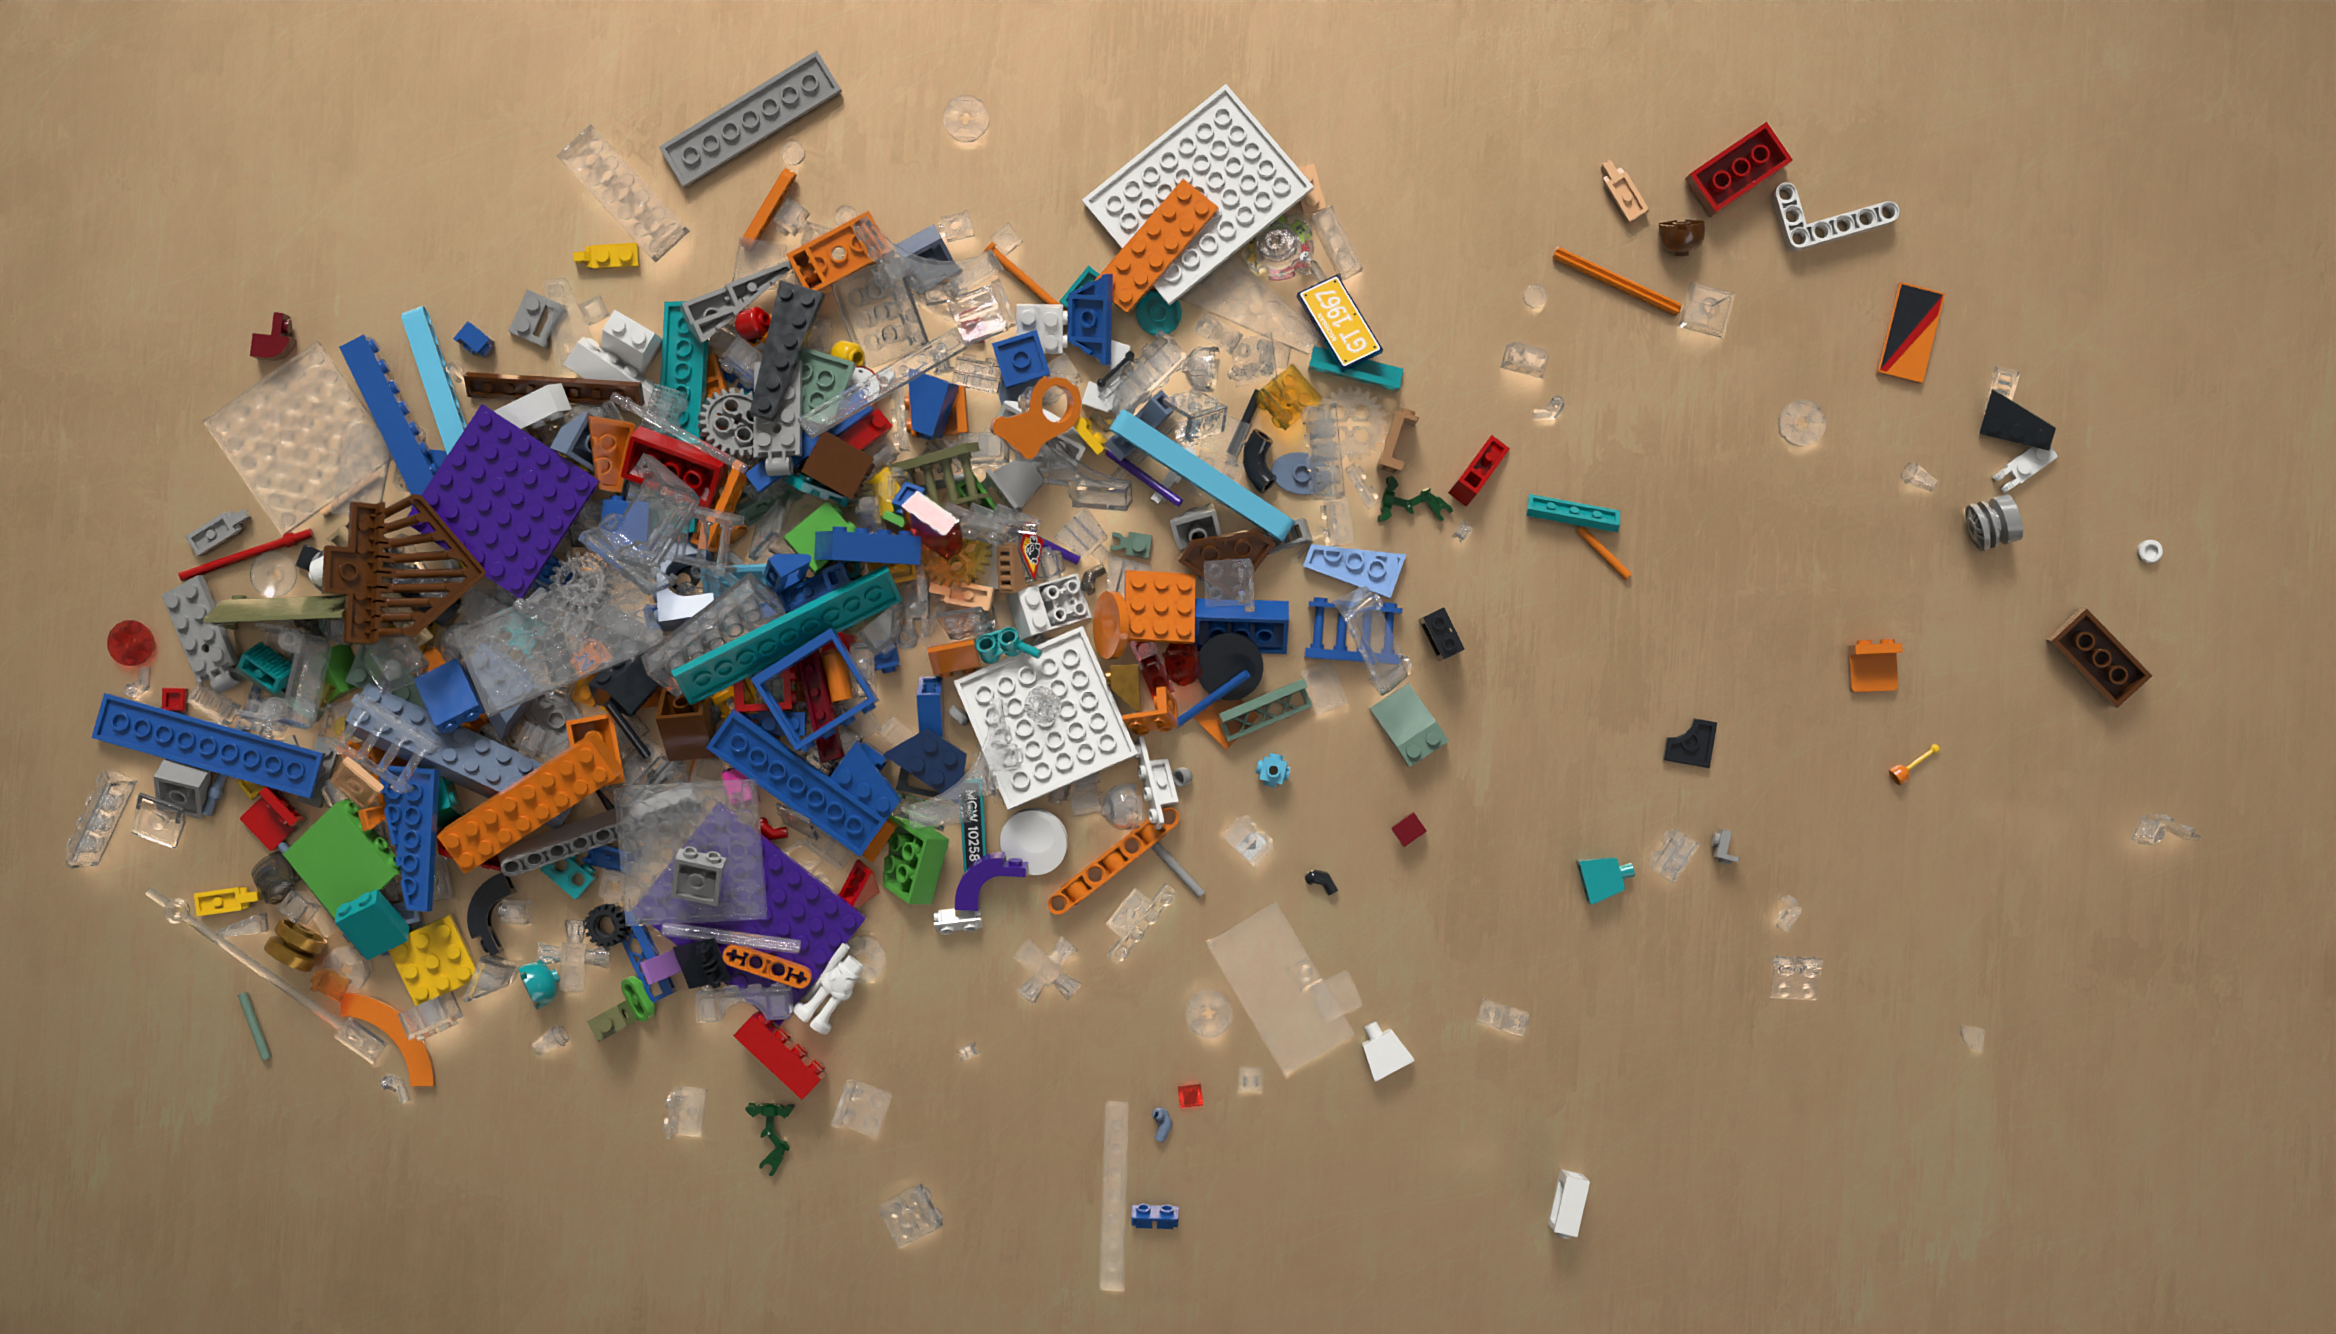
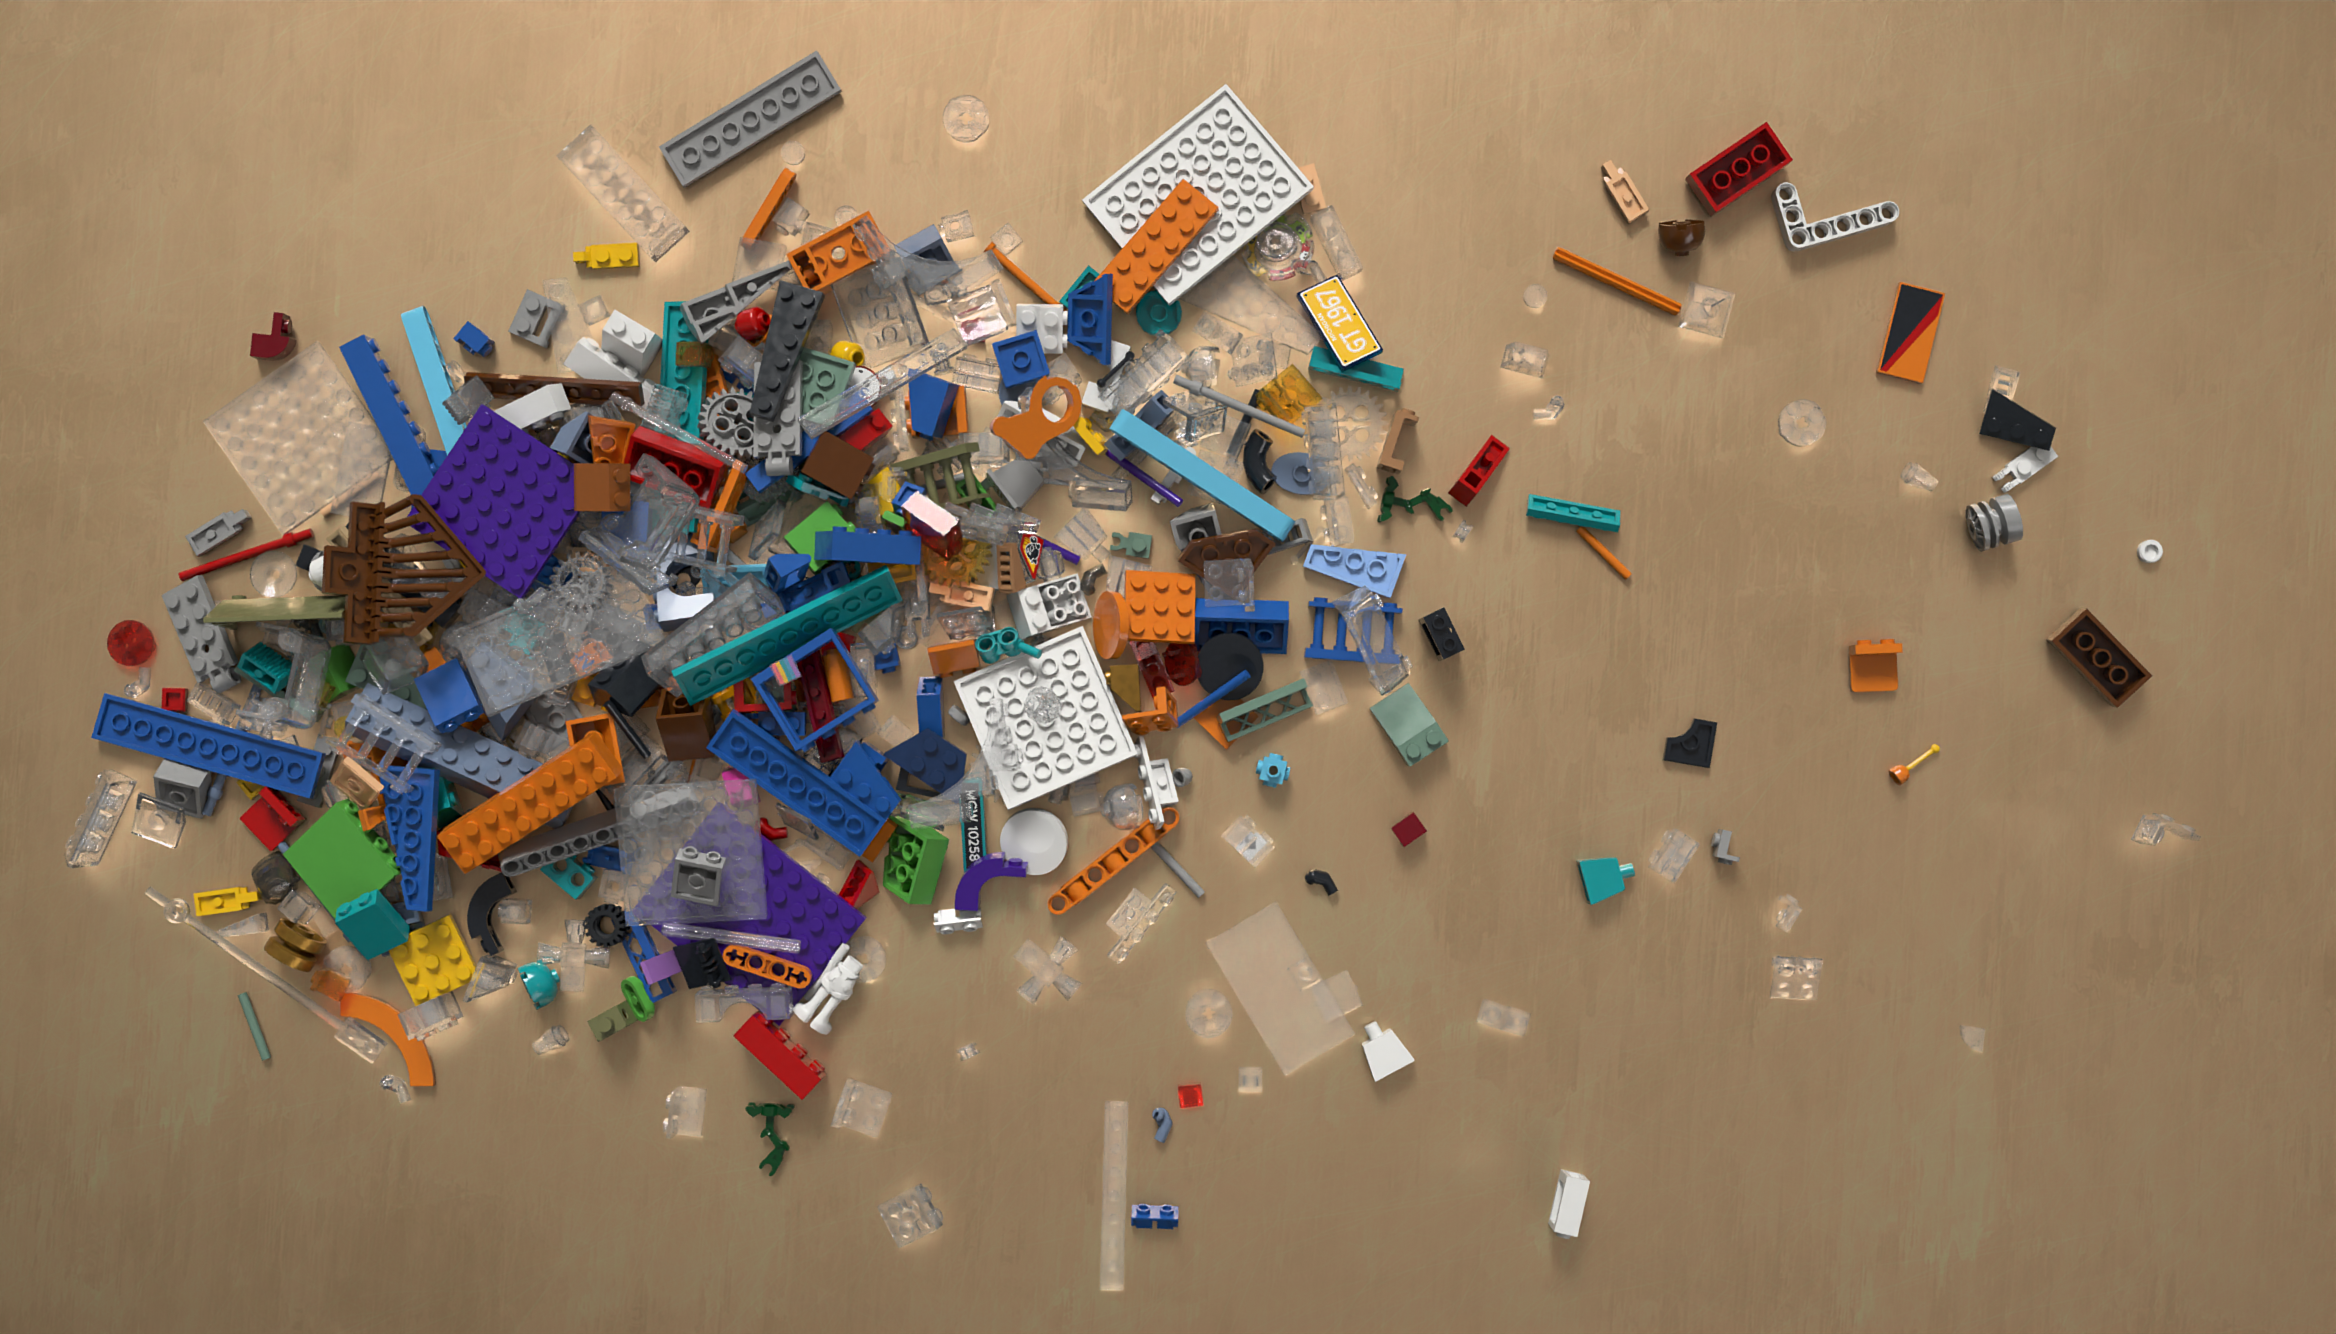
(467, 400): none -> clear brick
(601, 487): none -> dark orange slope
(694, 354): none -> clear orange bracket
(785, 670): none -> clear tile
(1196, 388): none -> light grey bar

